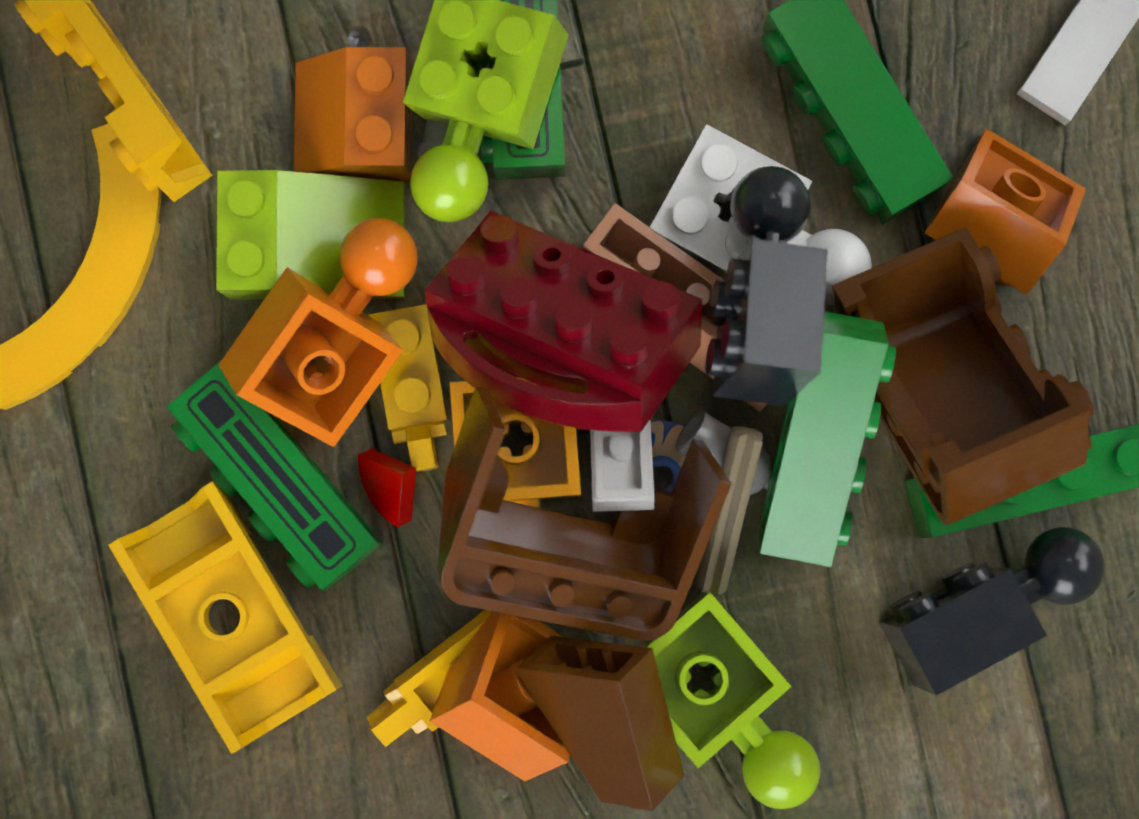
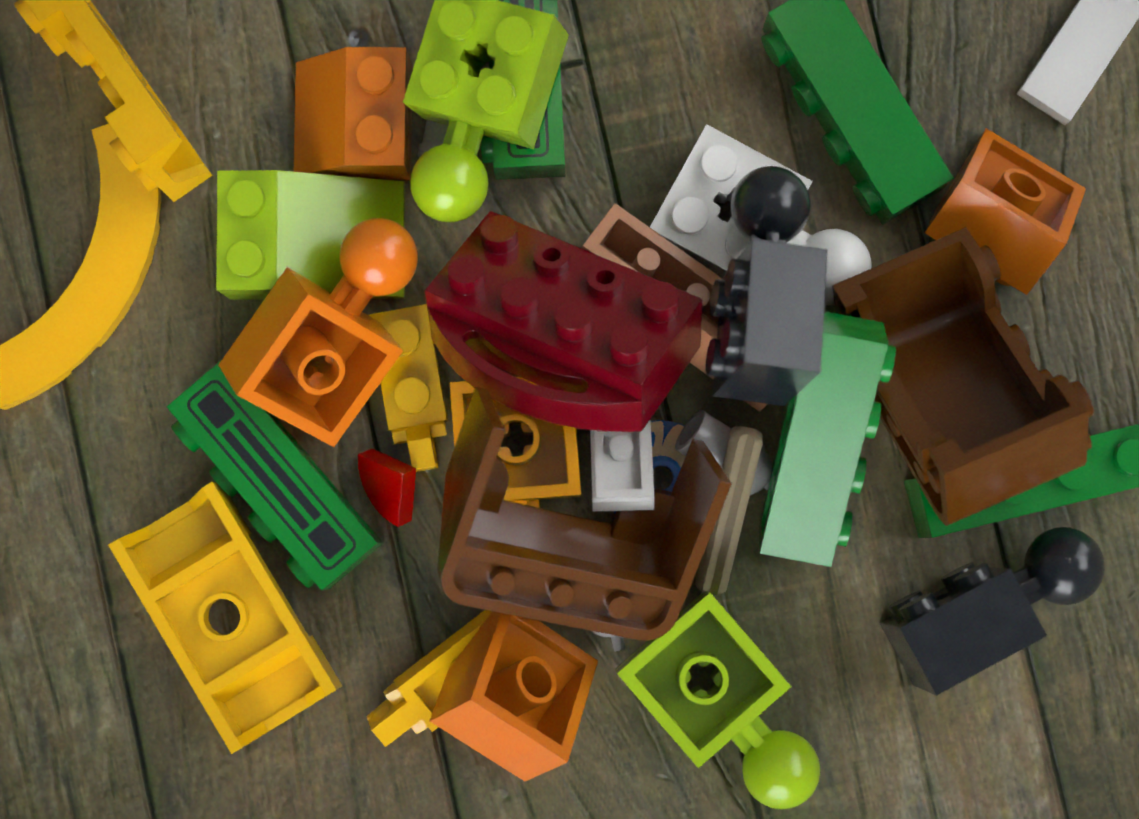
(608, 716): reddish brown slope -> none

